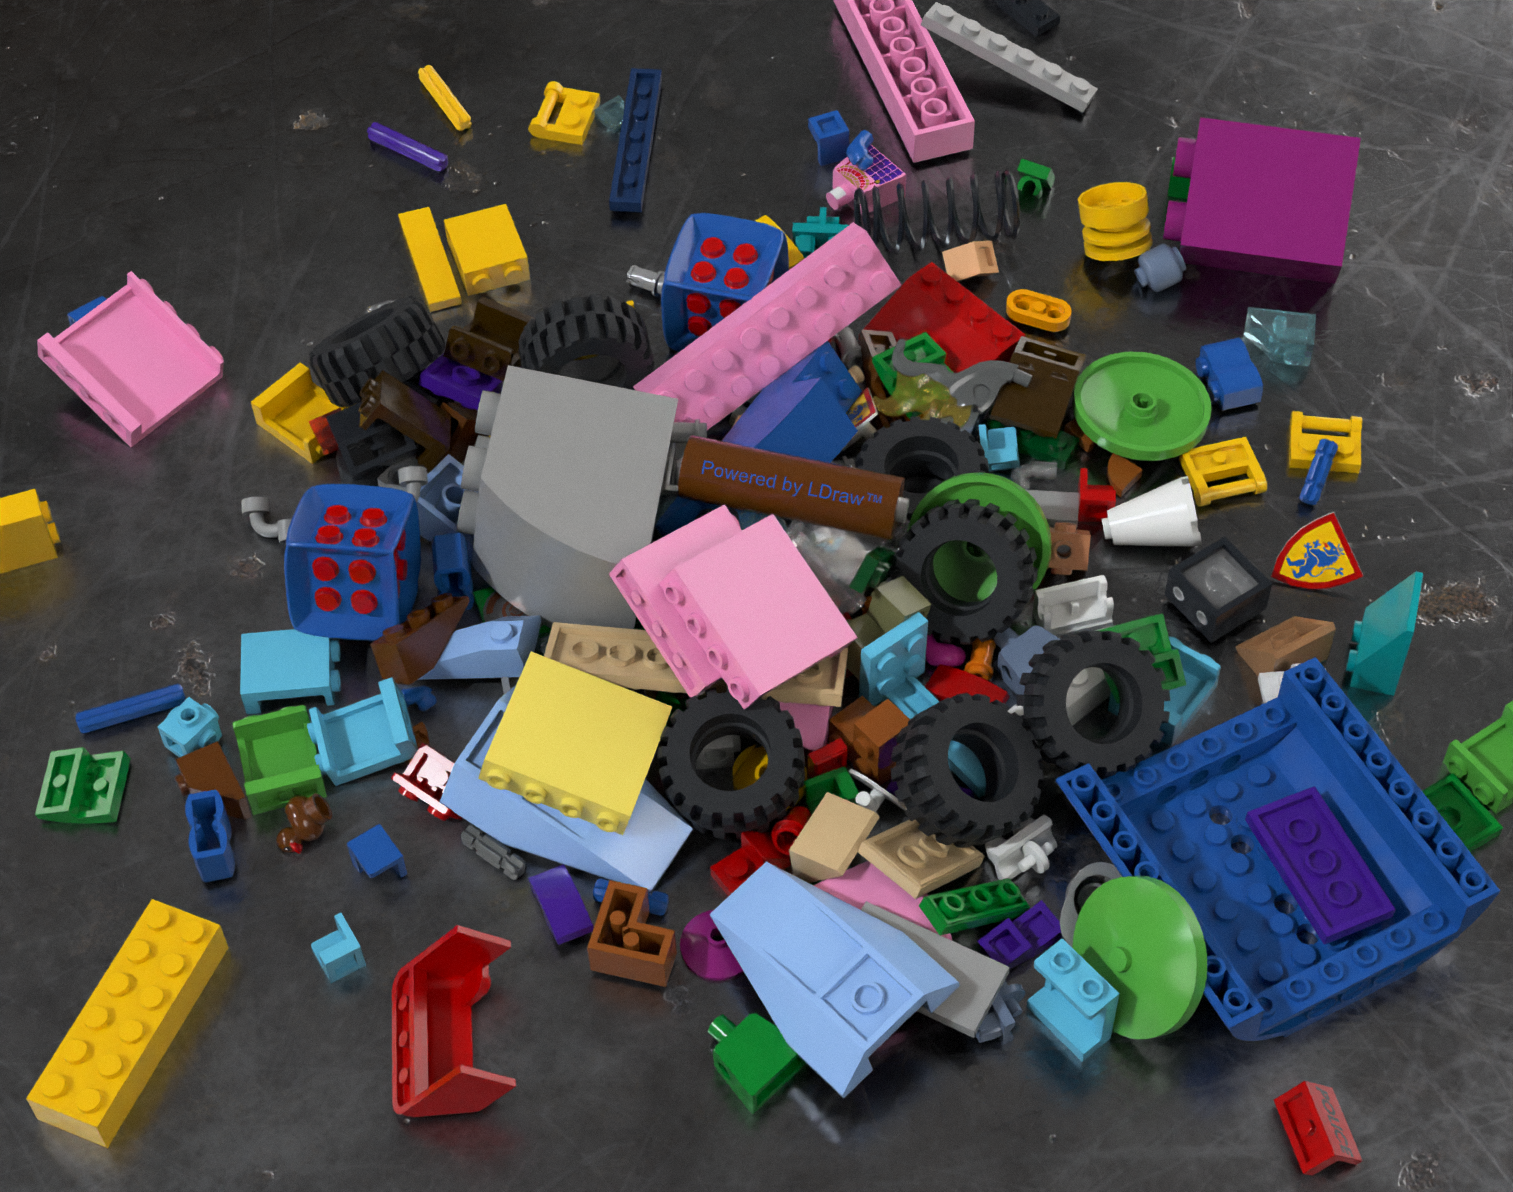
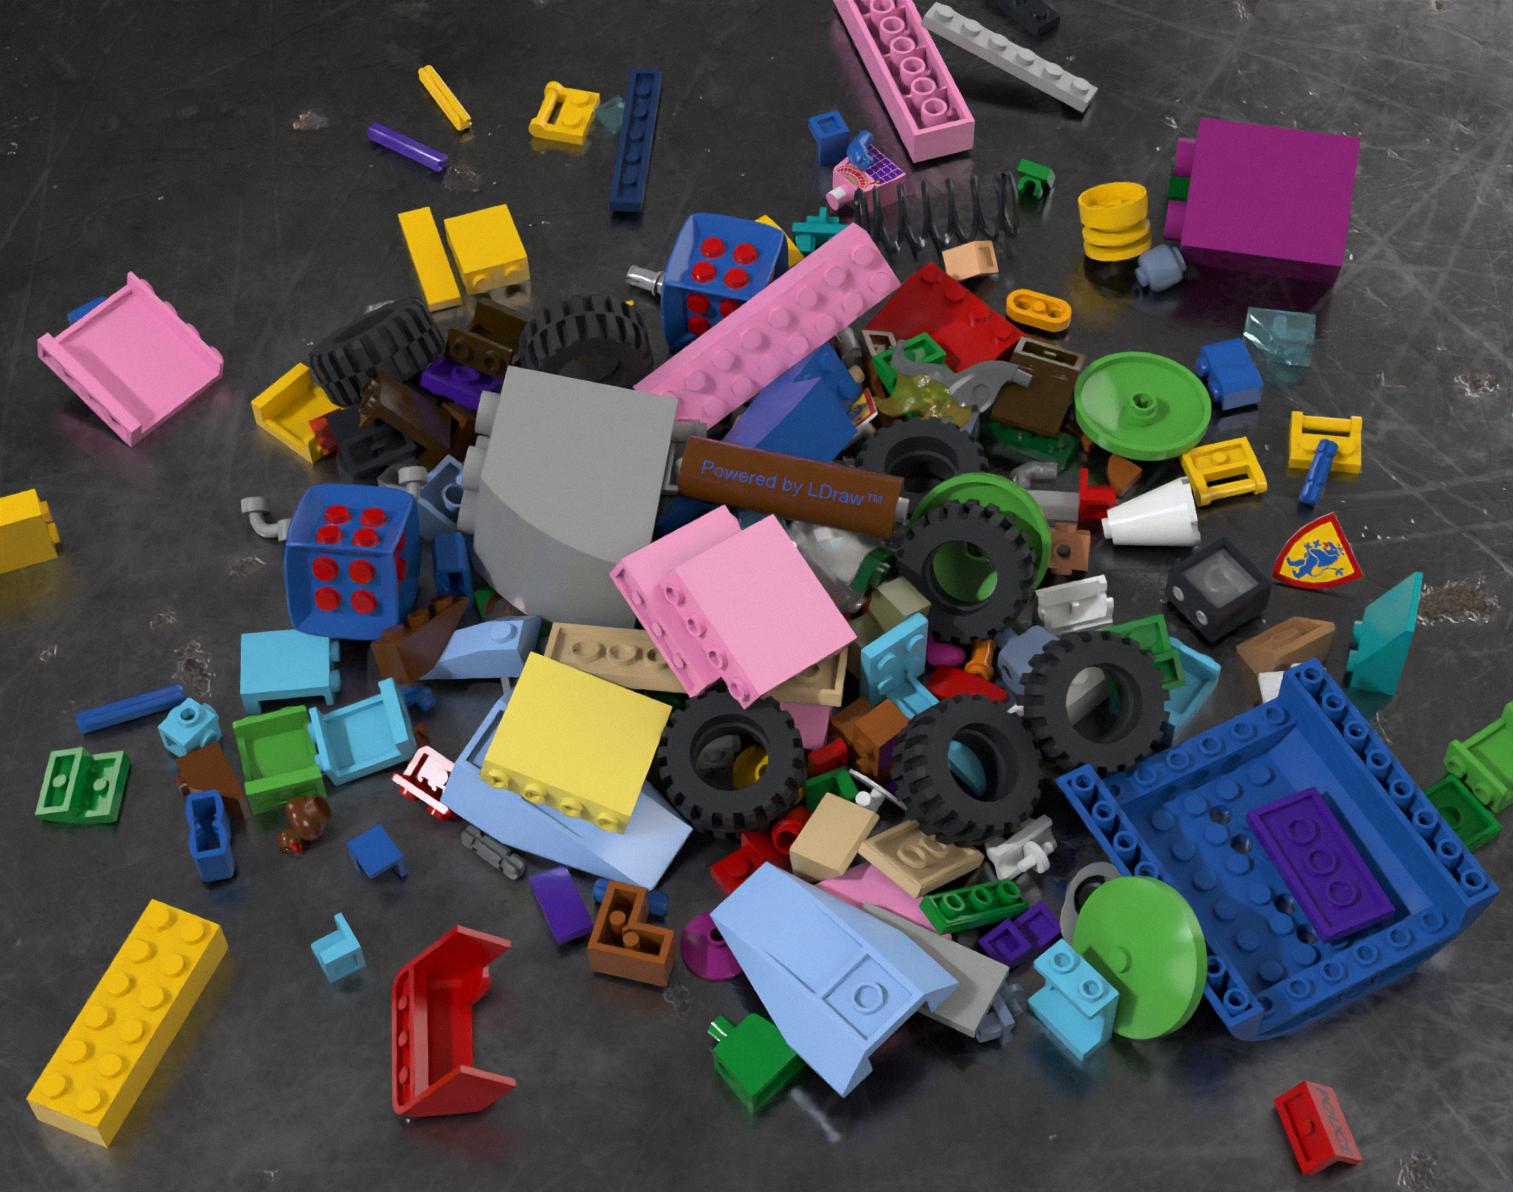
(1000, 447): medium azure panel -> none

